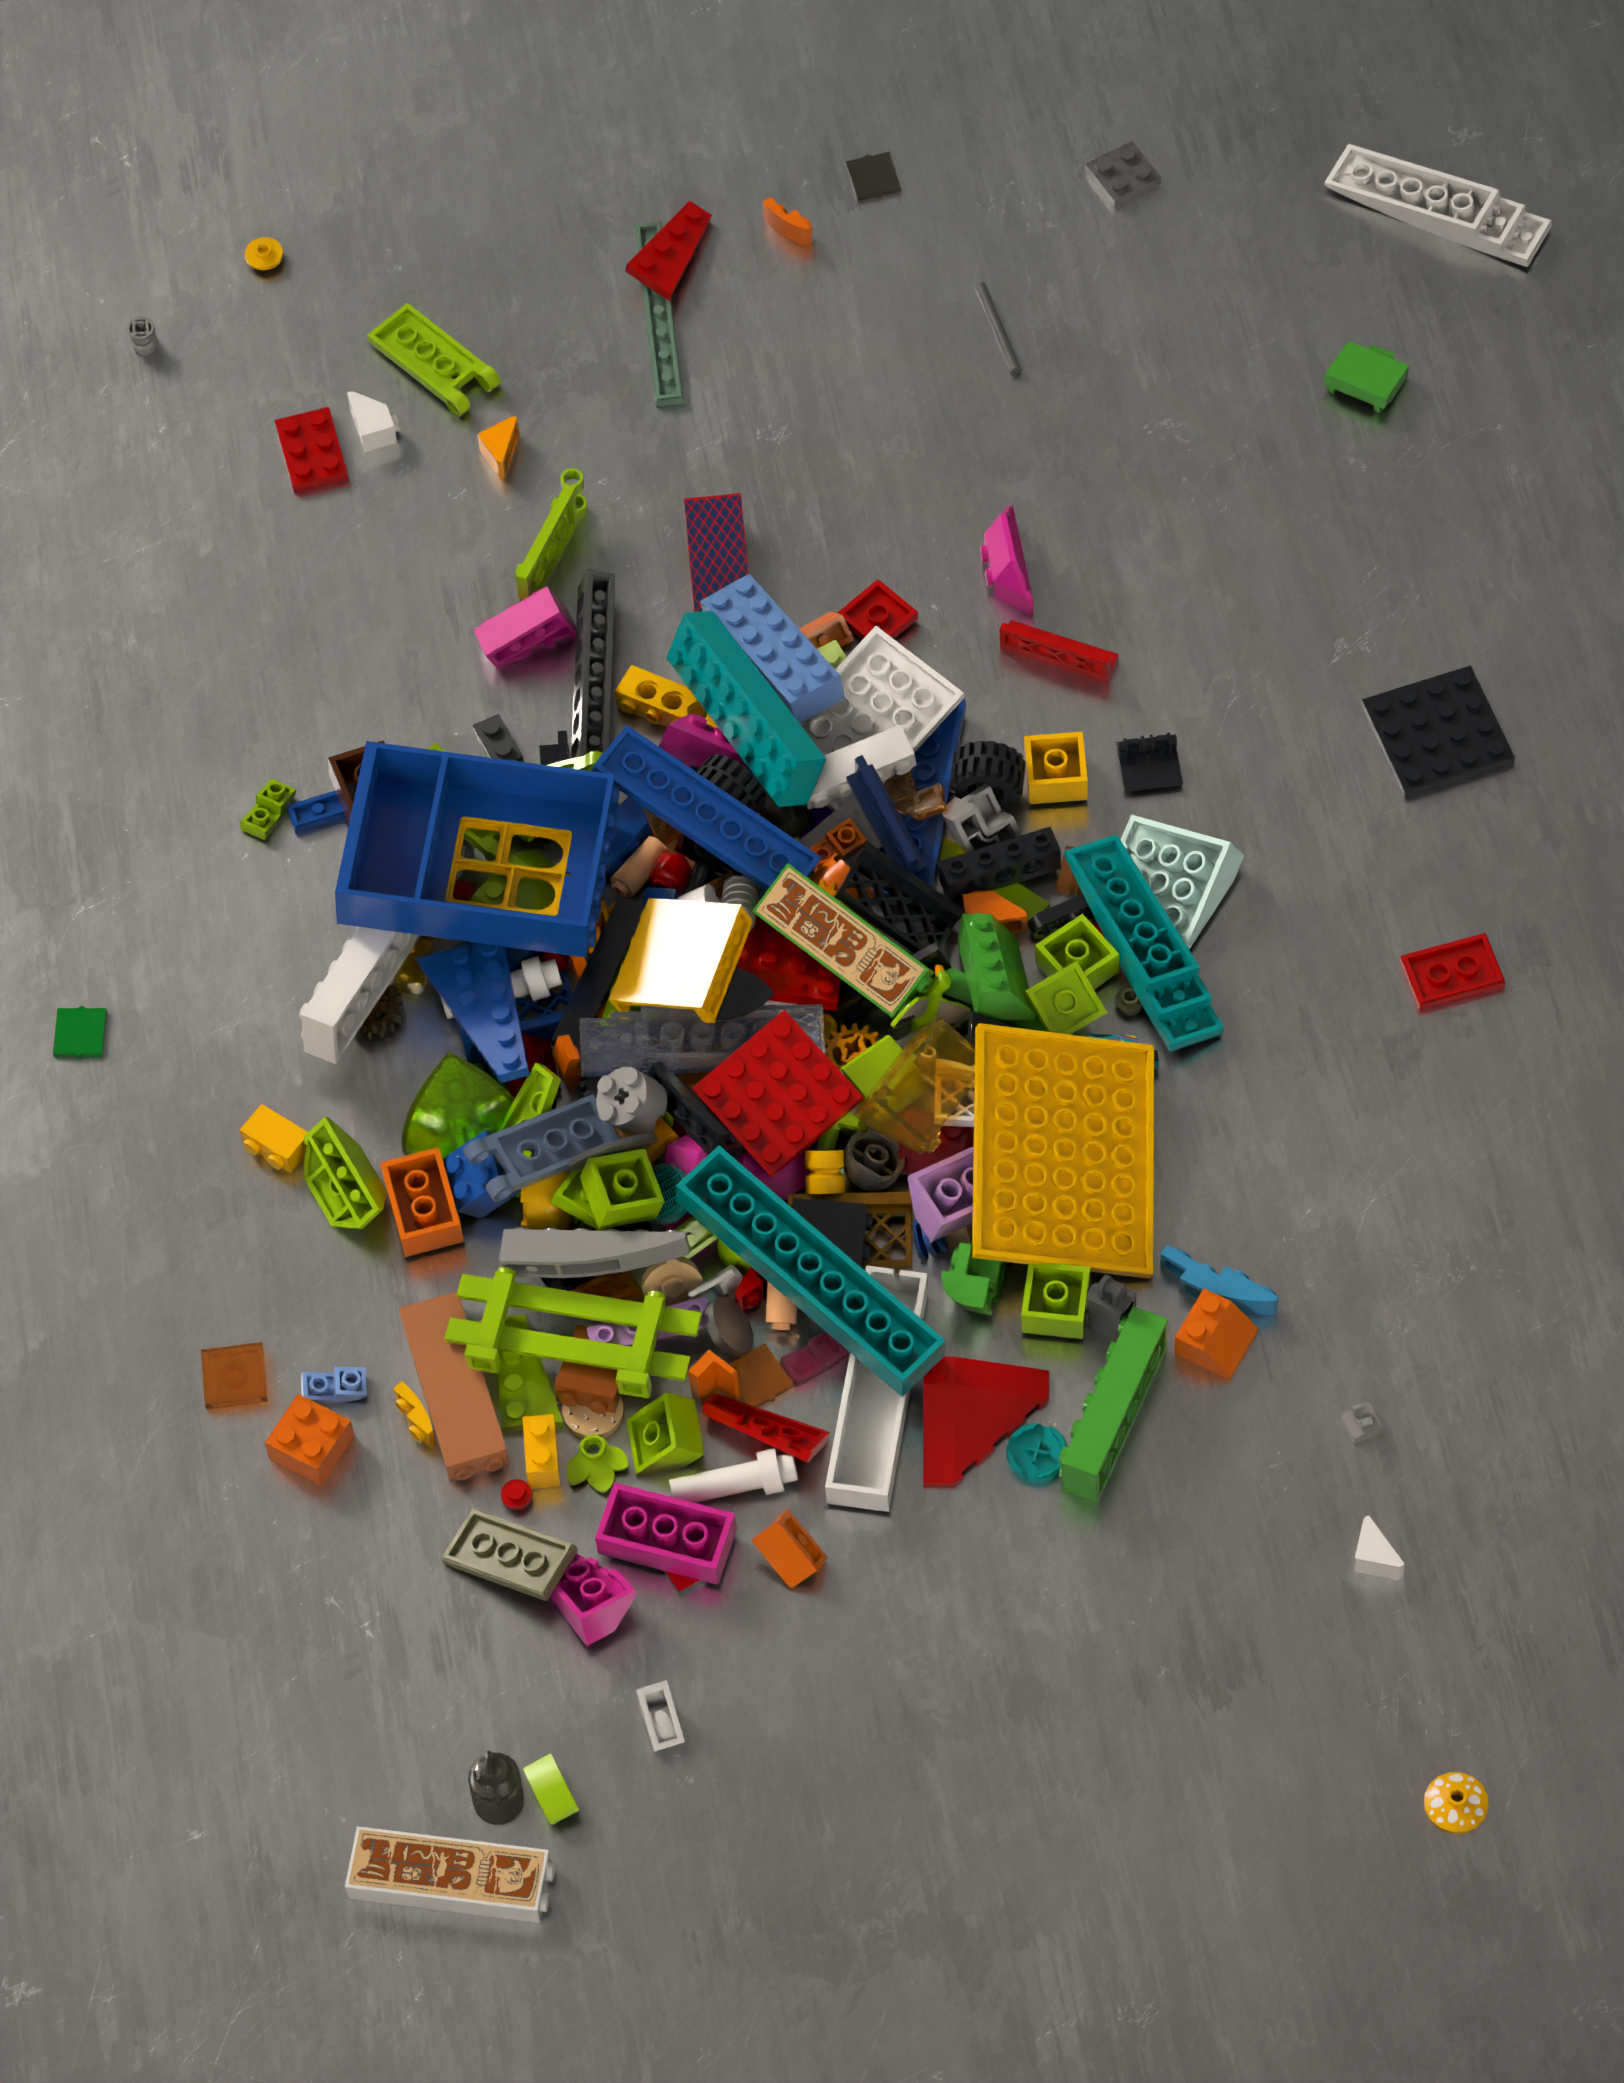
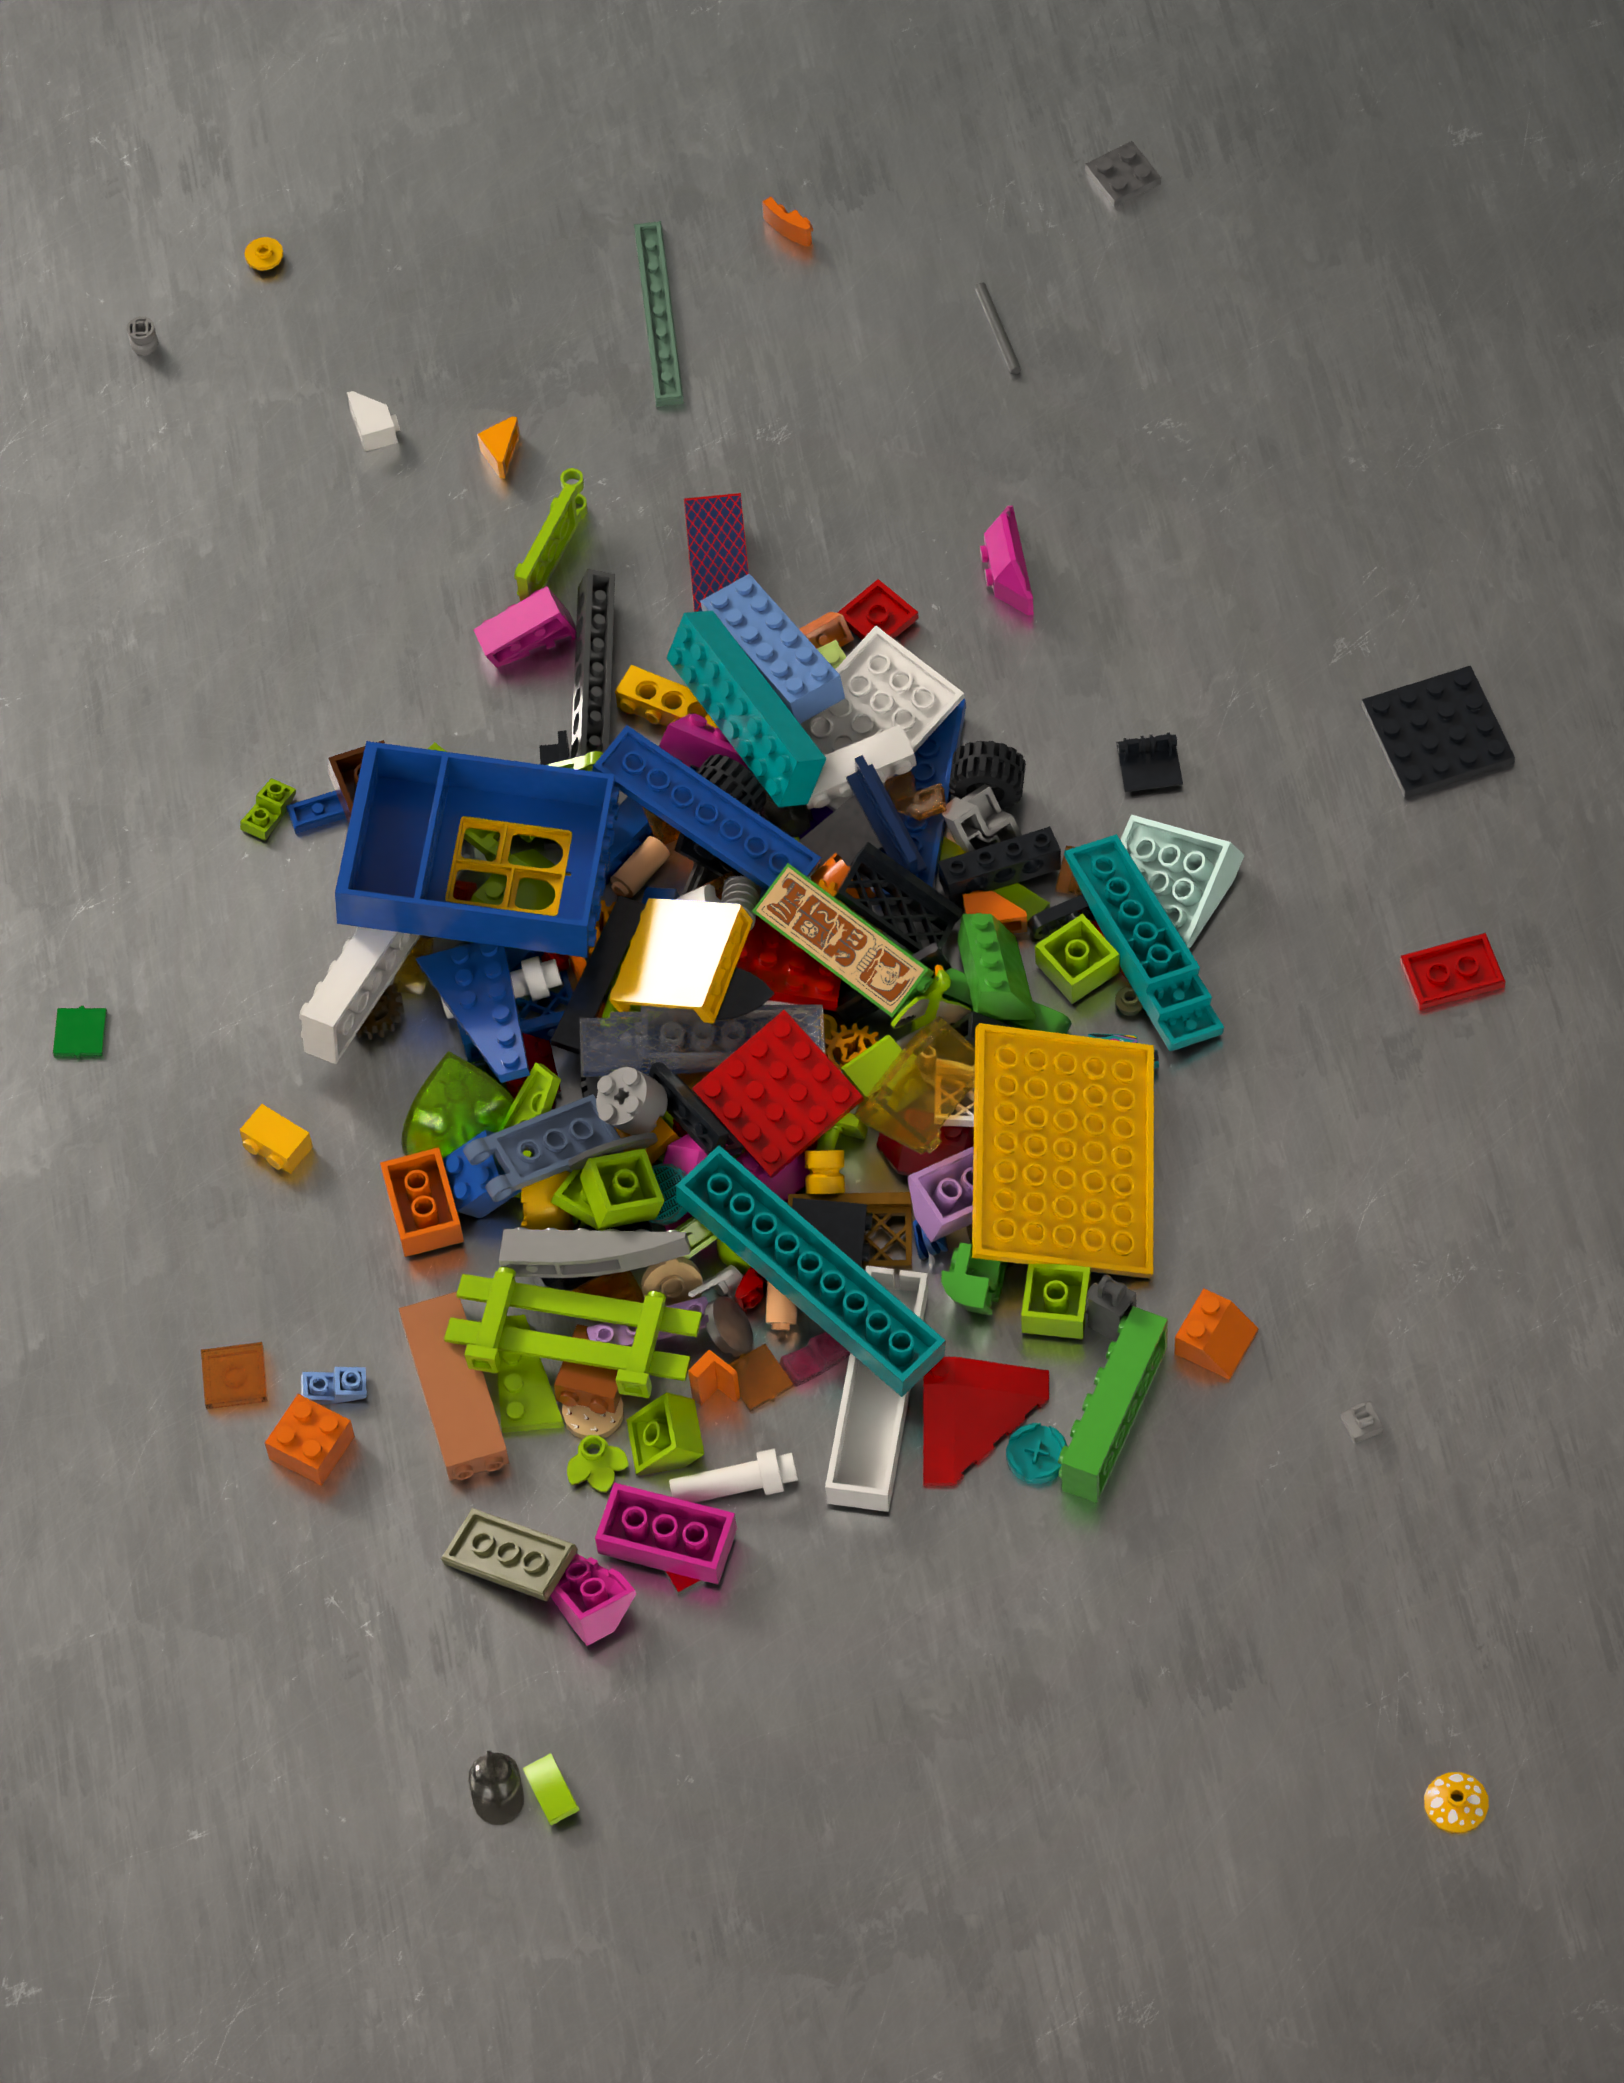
(311, 449): red plate -> none
(341, 1177): lime wedge -> none
(417, 1417): yellow slope -> none
(432, 357): lime hinge -> none
(449, 1874): brick -> none
(497, 739): dark grey plate -> none
(516, 1494): red plate -> none
(541, 1451): yellow brick -> none
(567, 1062): orange slope -> none
(660, 1715): white slope -> none
(668, 253): red wing -> none
(670, 871): red head -> none
(773, 1429): red wing -> none
(790, 1549): orange panel -> none
(842, 839): orange slope -> none
(872, 1160): flat silver cylinder -> none
(873, 176): clear smoke piece -> none
(1056, 767): yellow brick -> none
(1058, 650): red fence -> none
(1065, 1000): lime tile -> none
(1230, 1284): dark azure slope -> none
(1366, 374): bright green piece -> none
(1375, 1554): white slope -> none
(1440, 204): white slope -> none

